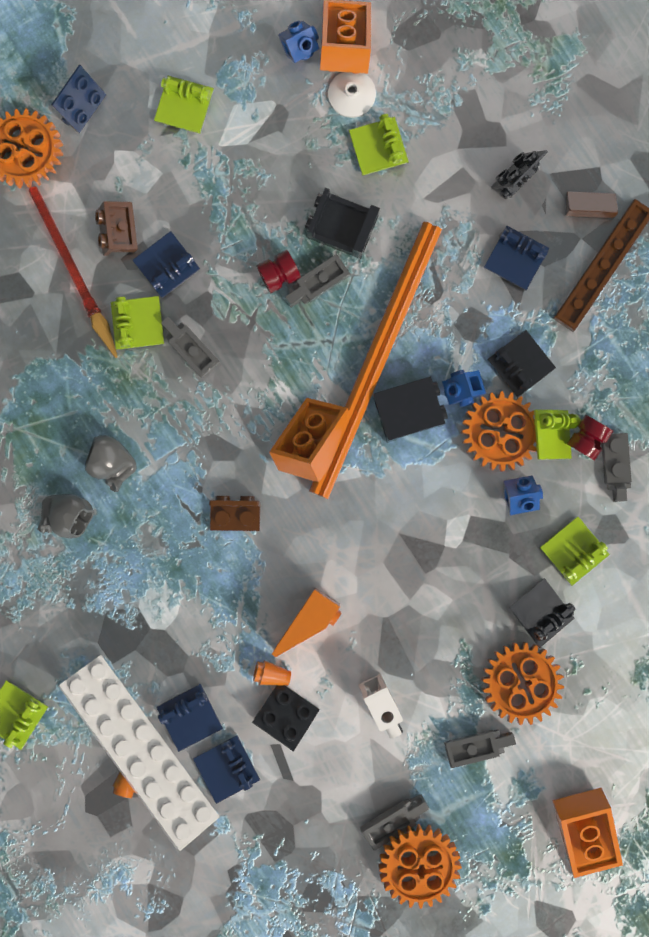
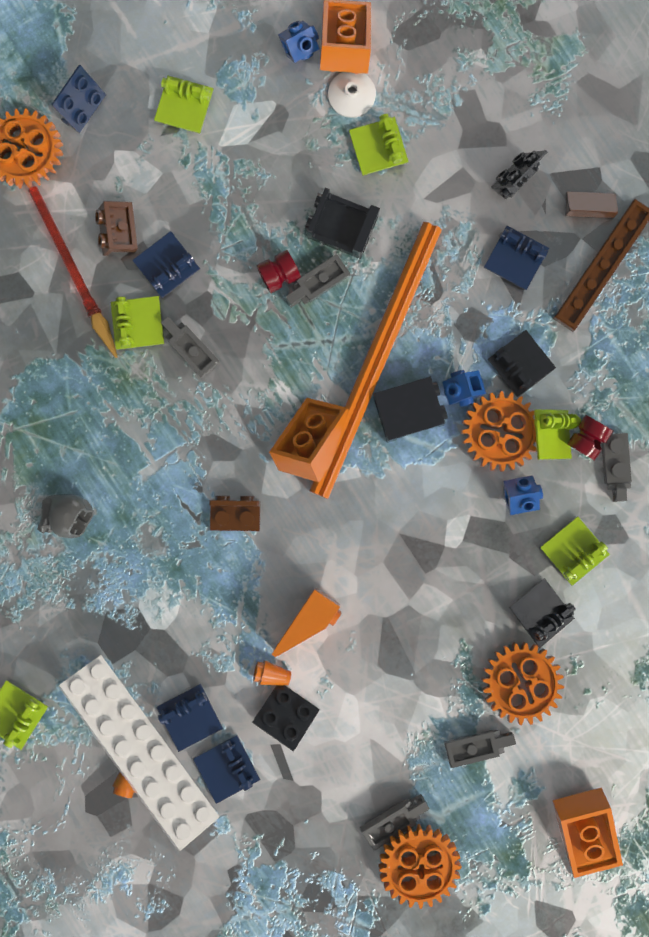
(109, 461): dark grey piece -> none
(382, 705): white torso -> none

